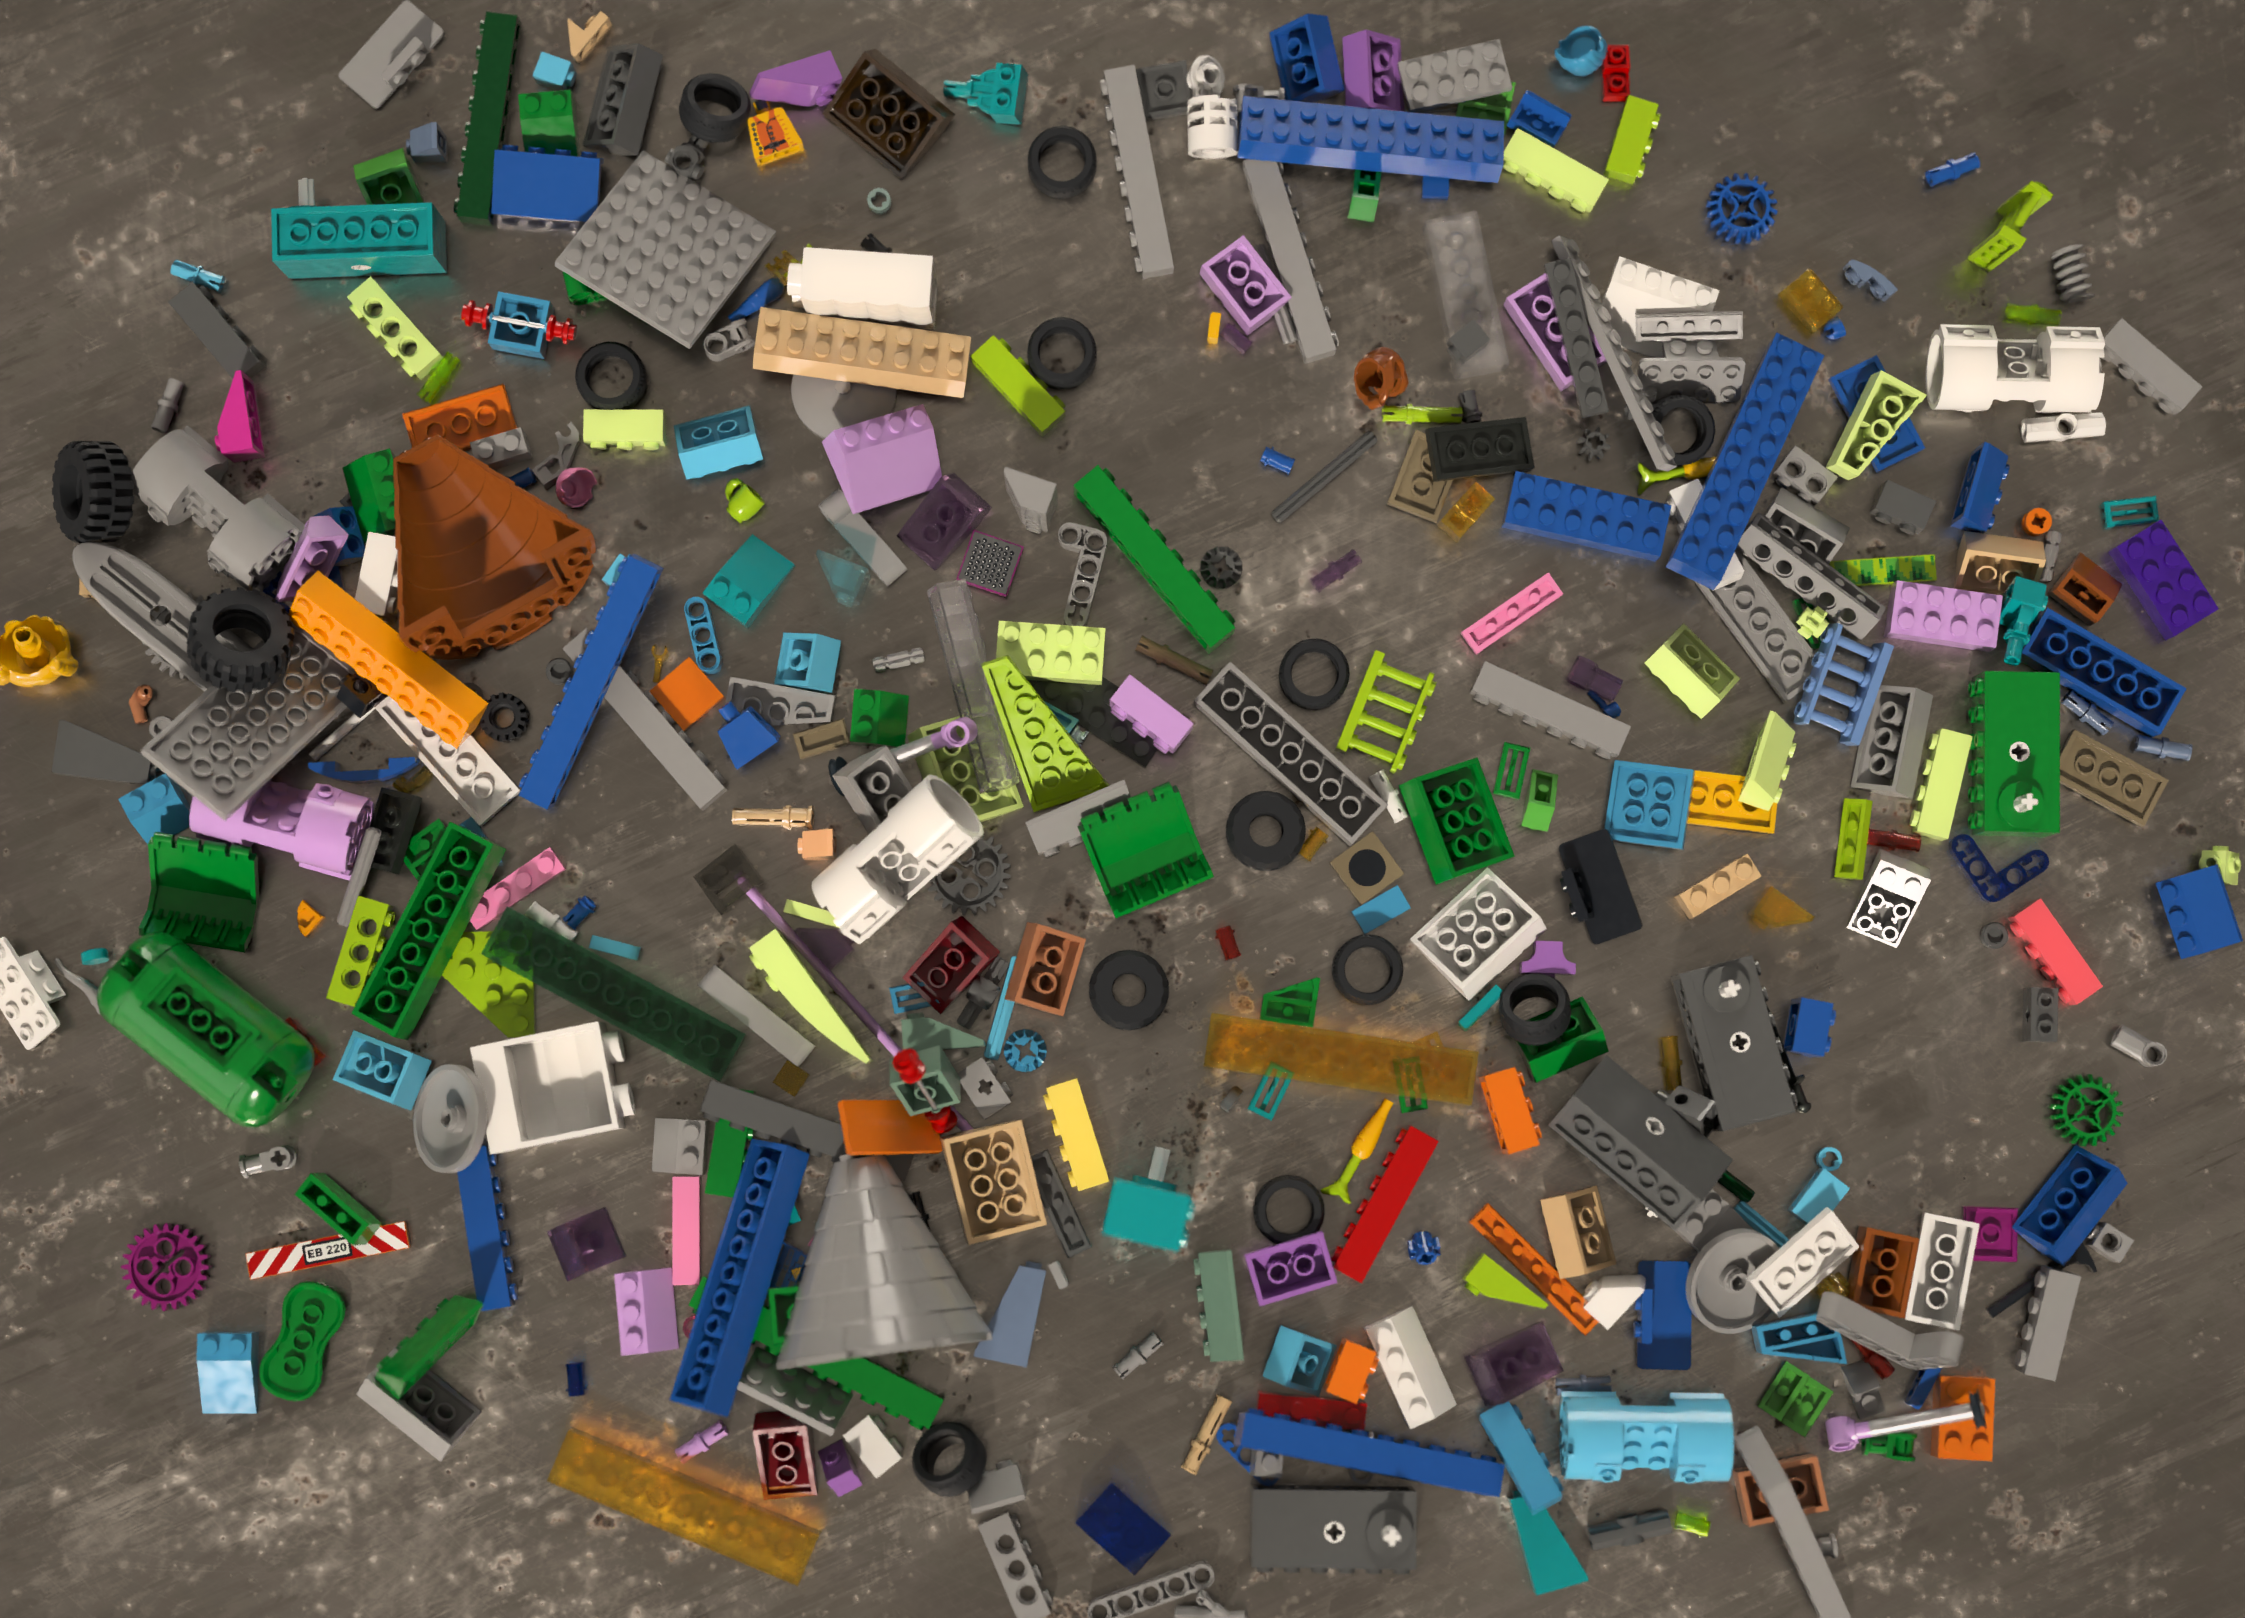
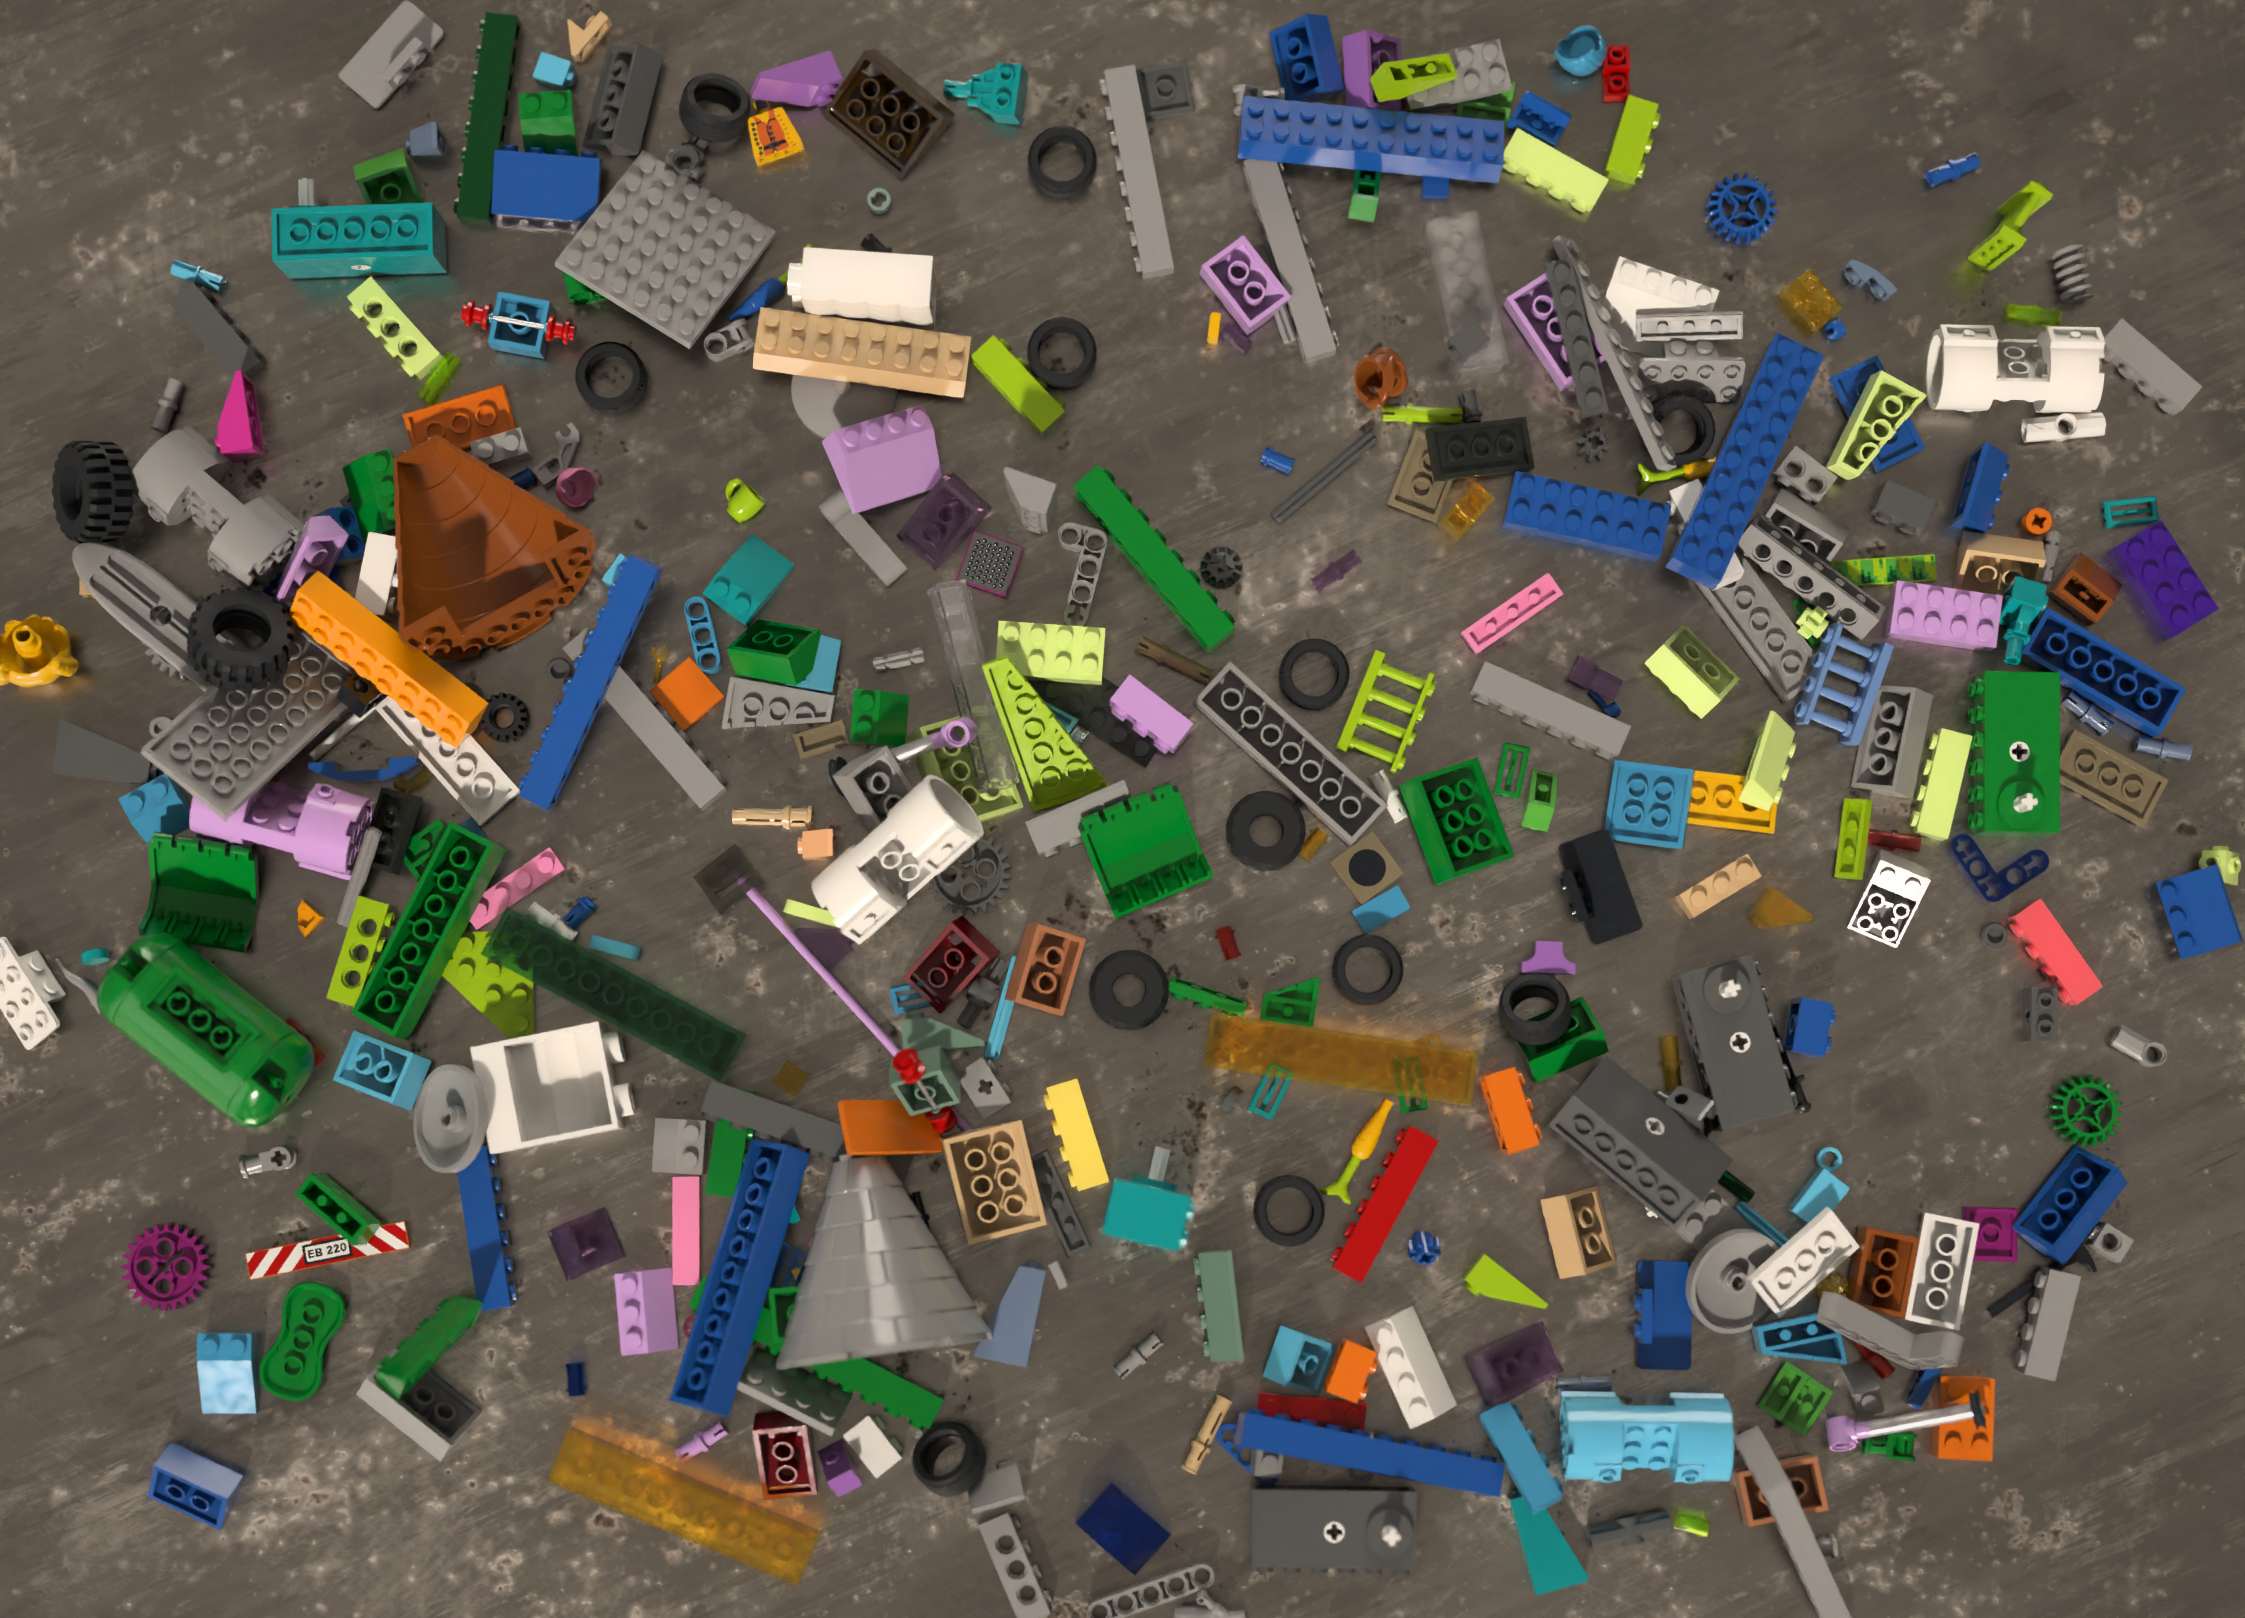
(139, 701): nougat arm -> none
(194, 1485): none -> blue slope
(624, 429): yellowish green brick -> none
(718, 442): medium azure slope -> none
(745, 734): blue torso -> none
(756, 1015): light grey beam -> none
(775, 652): none -> green slope
(781, 263): clear yellow tile -> none
(799, 987): yellowish green slope -> none
(845, 578): clear light blue slope -> none
(1037, 1046): dark azure gear -> none
(1206, 997): none -> green plate
(1210, 118): white cylinder -> none
(1290, 1268): medium lavender slope -> none
(1409, 76): none -> lime slope
(1479, 934): white slope -> none
(1480, 1008): teal tile -> none
(1533, 1267): orange tile -> none
(1612, 1296): white slope -> none

